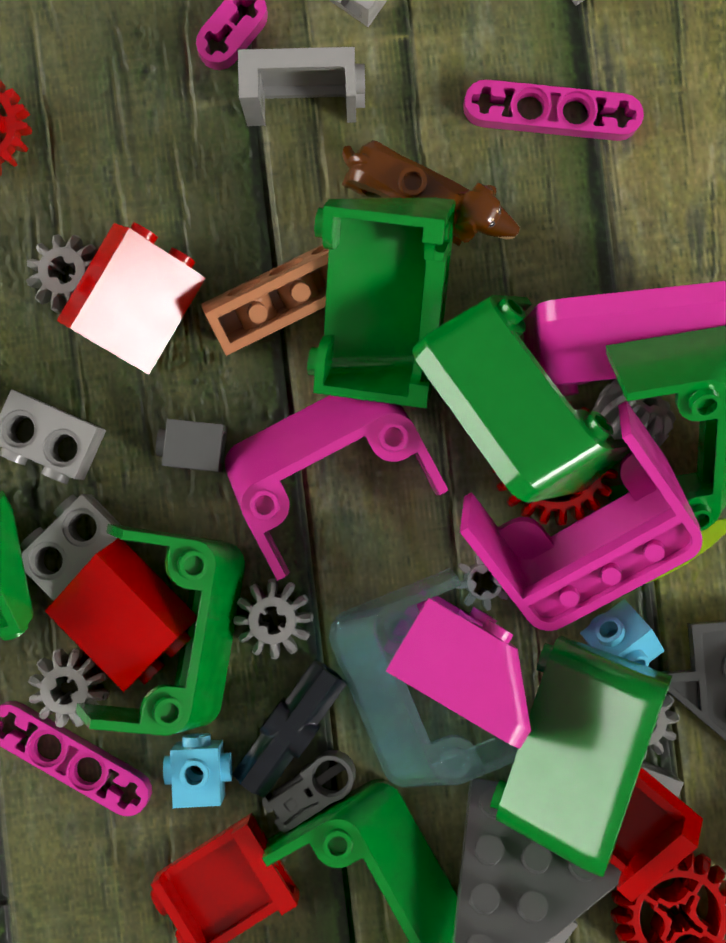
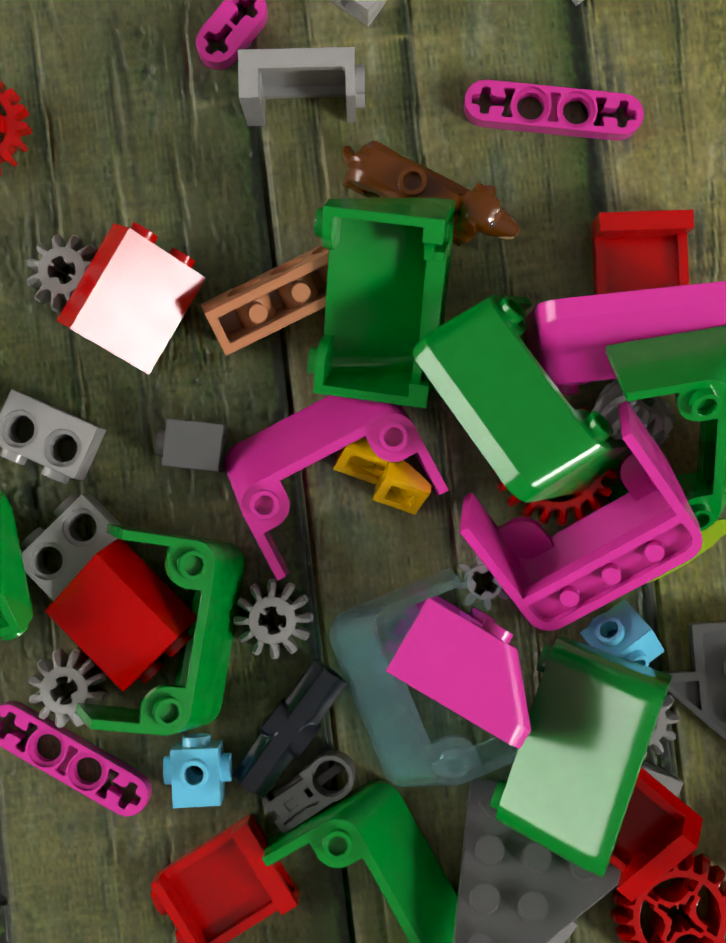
(395, 482): none -> yellow slope
(640, 250): none -> red panel

